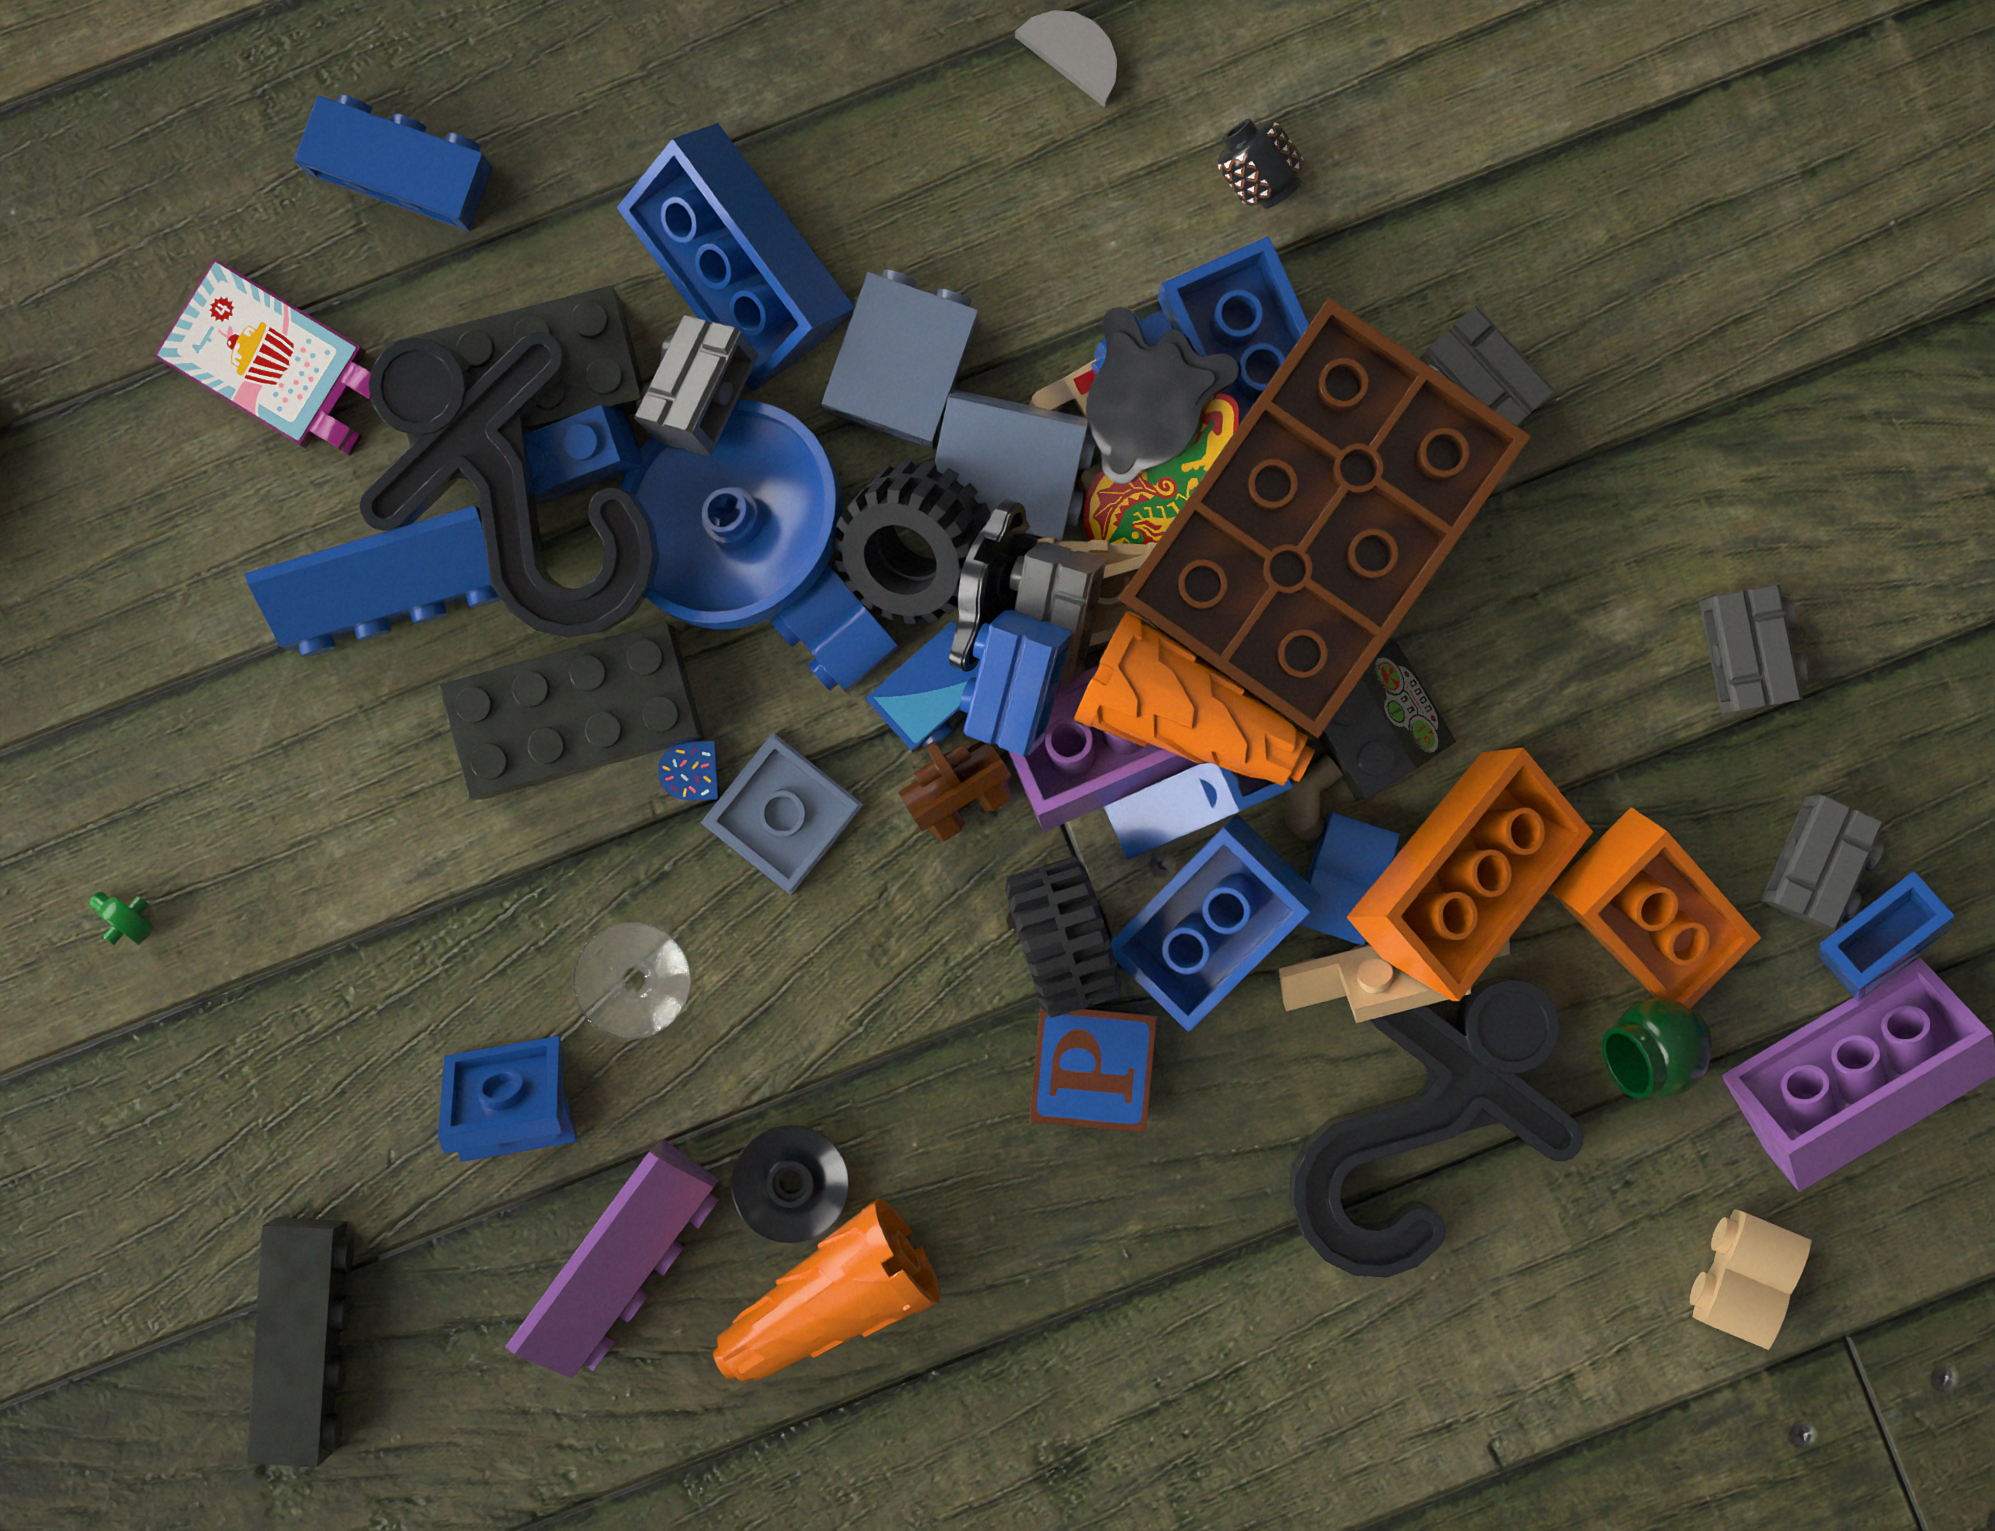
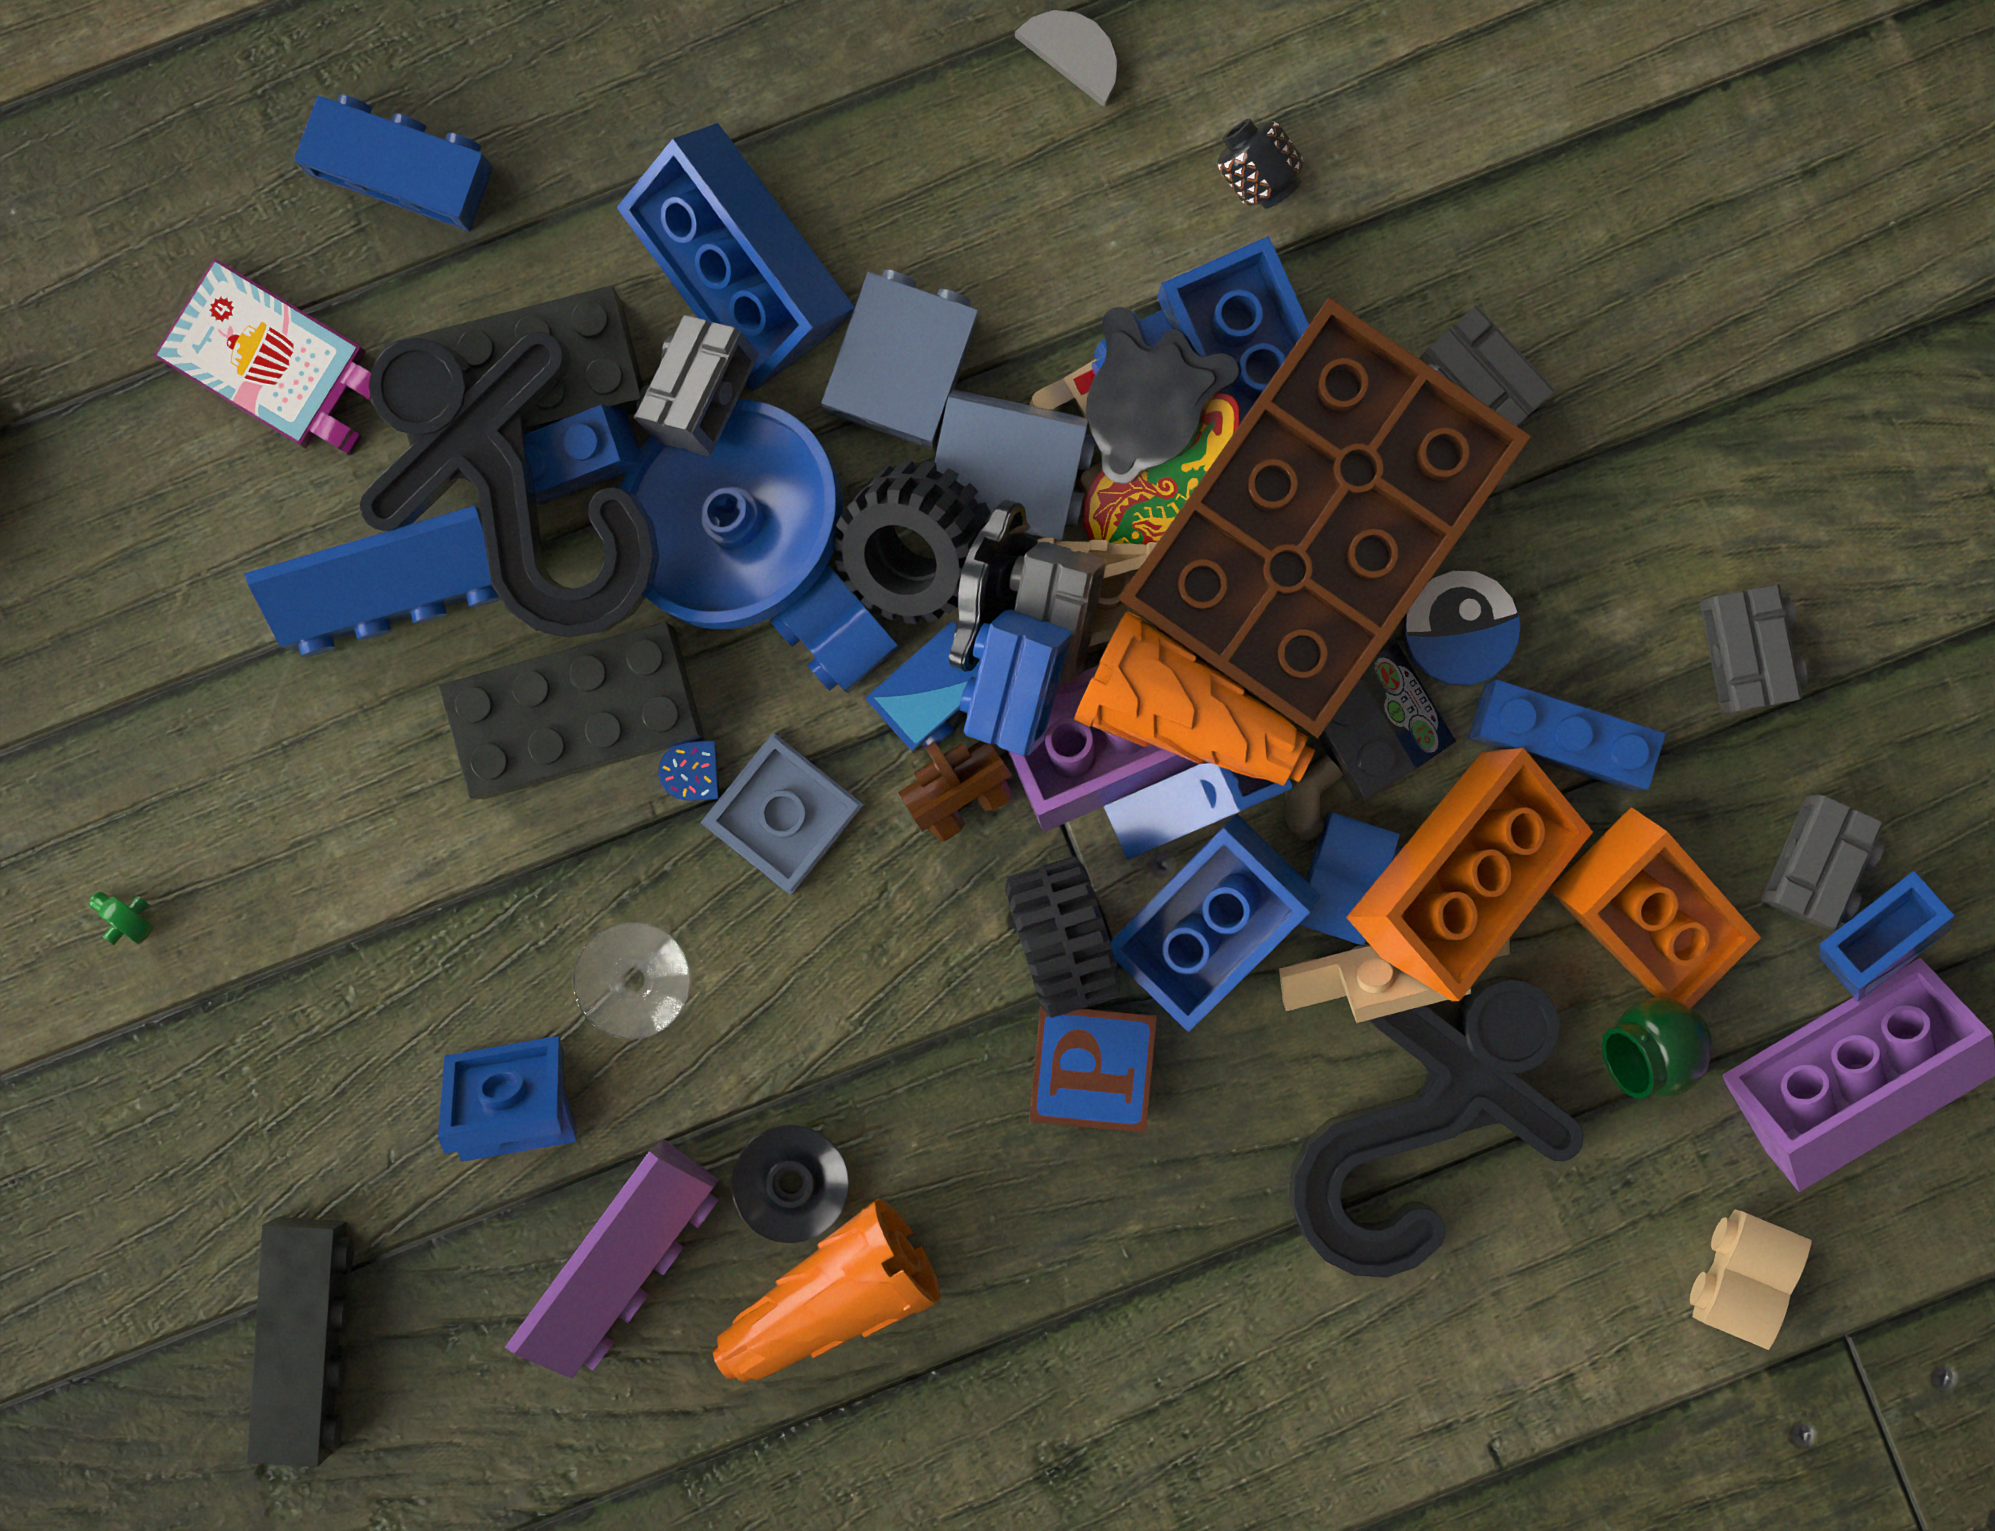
(1461, 628): none -> tile
(1567, 735): none -> blue brick

